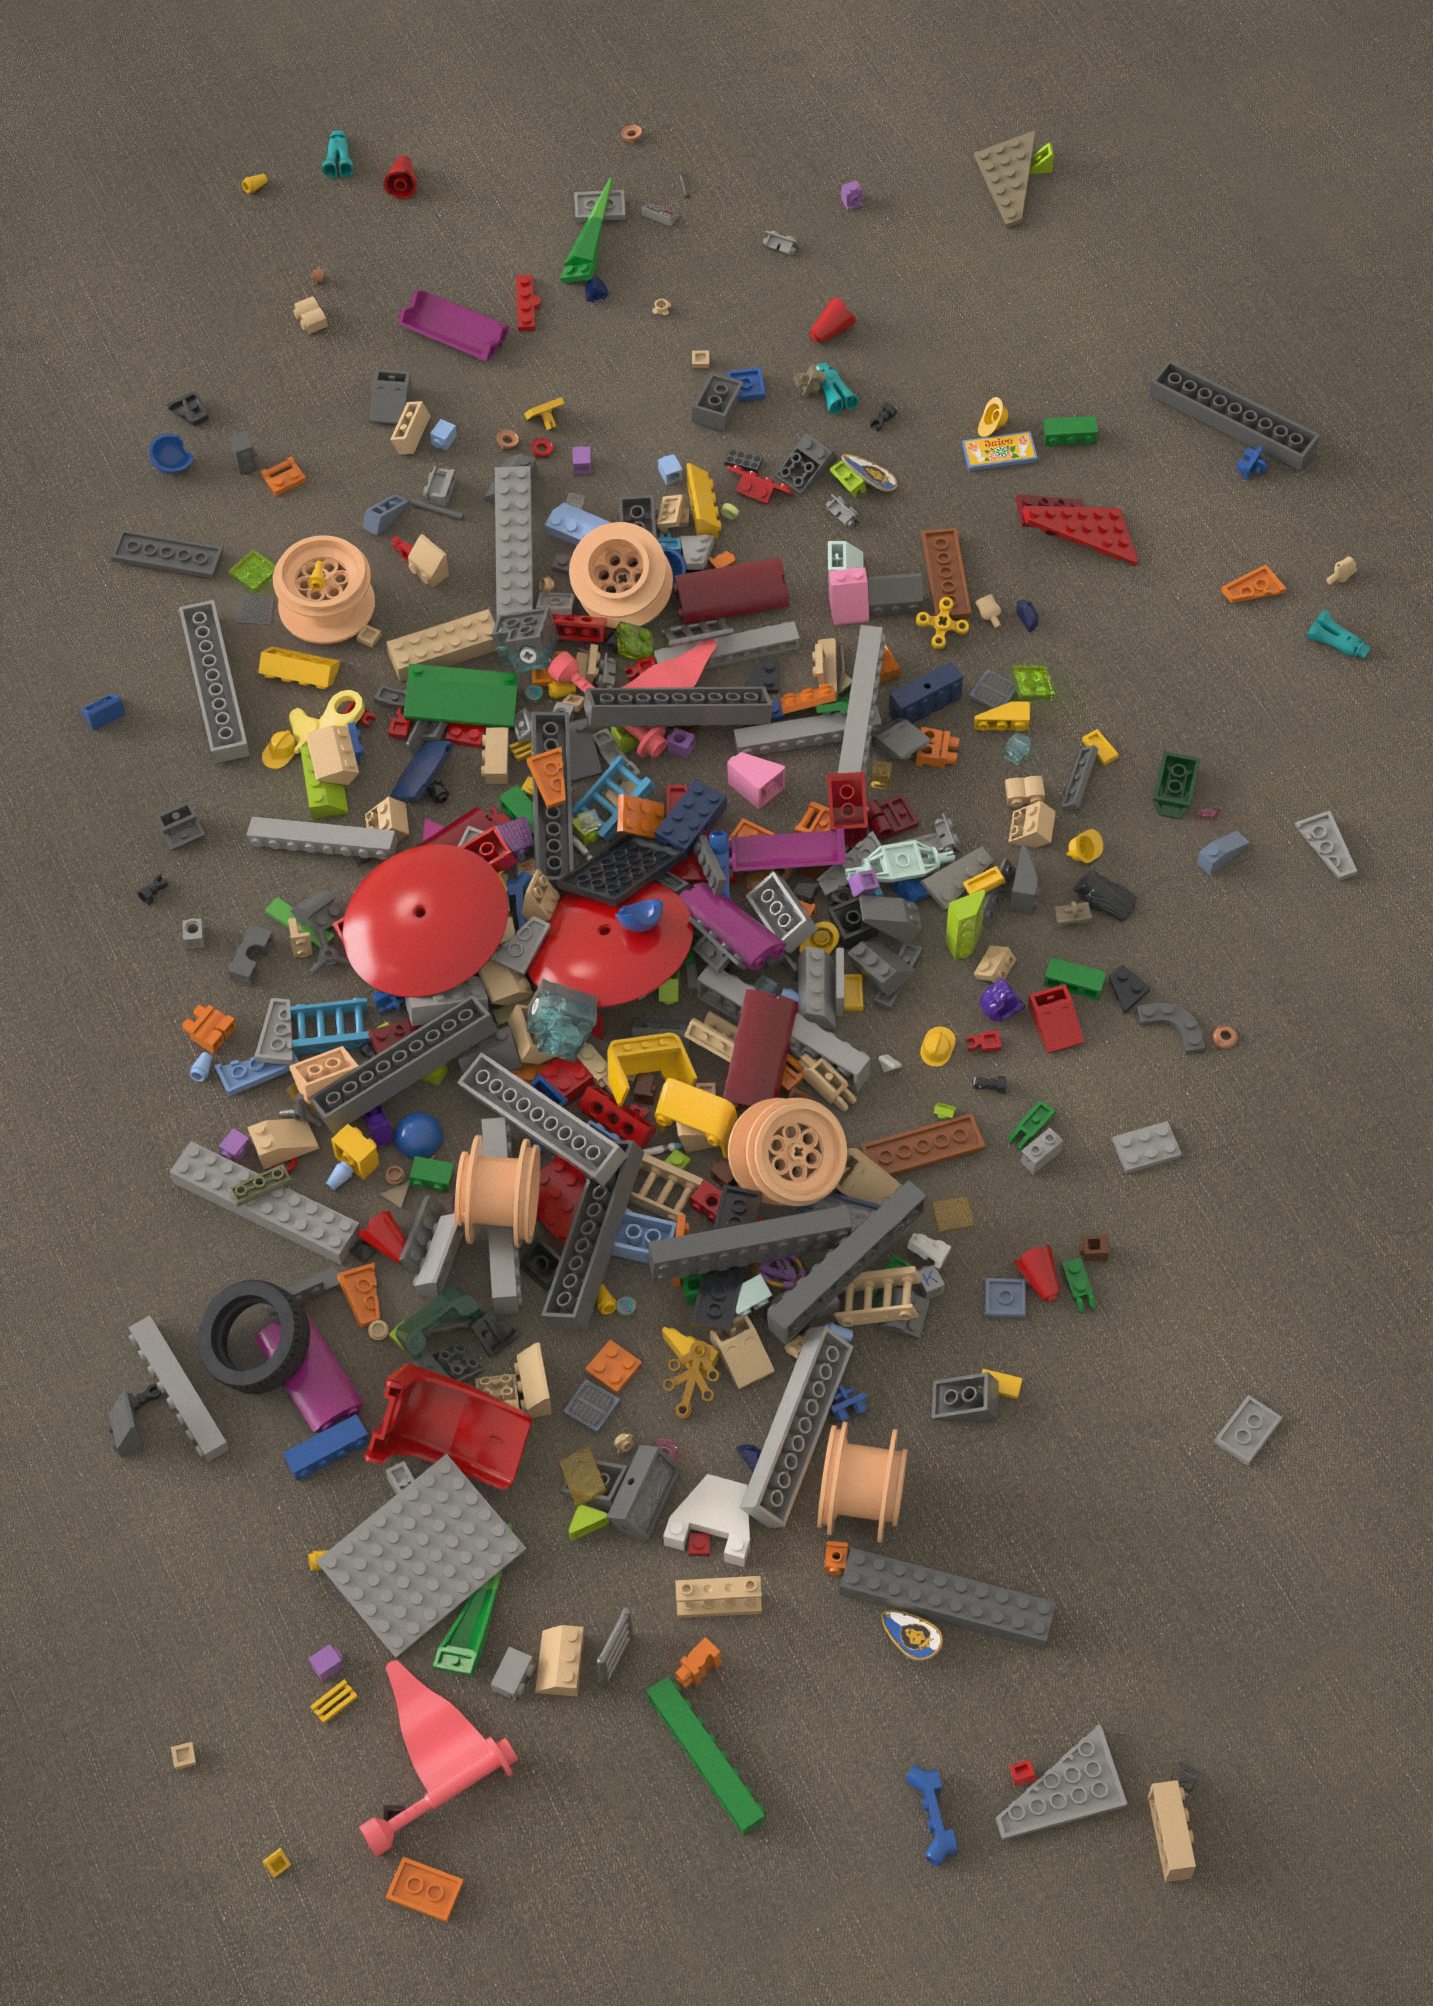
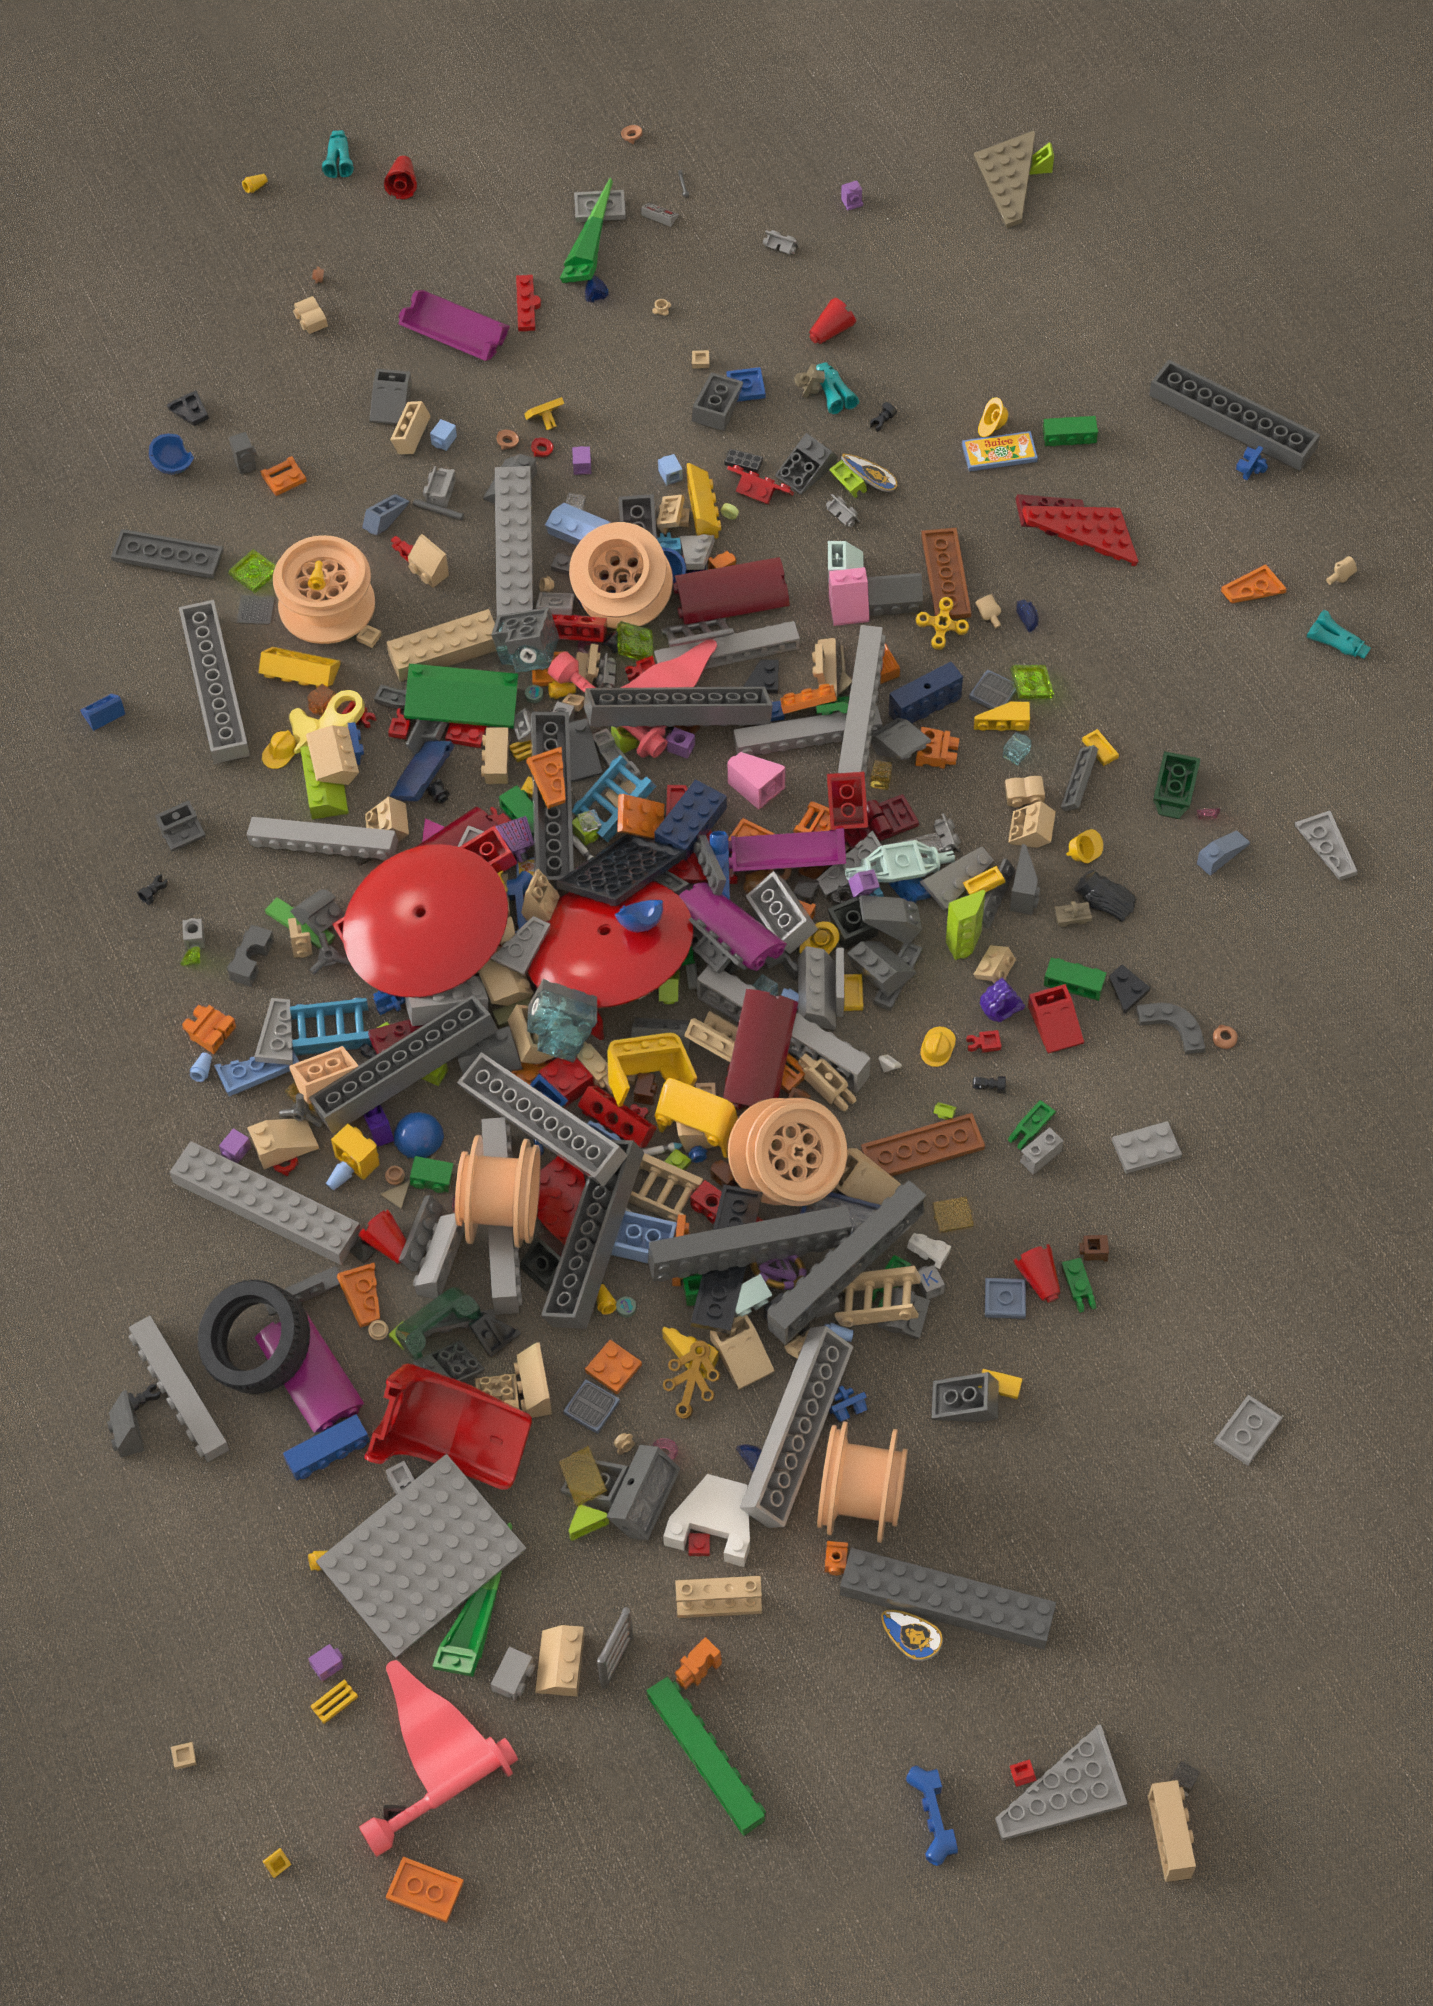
(191, 957): none -> clear neon green slope
(250, 1190): olive tile -> none
(319, 699): none -> clear orange brick
(698, 1154): none -> blue plate

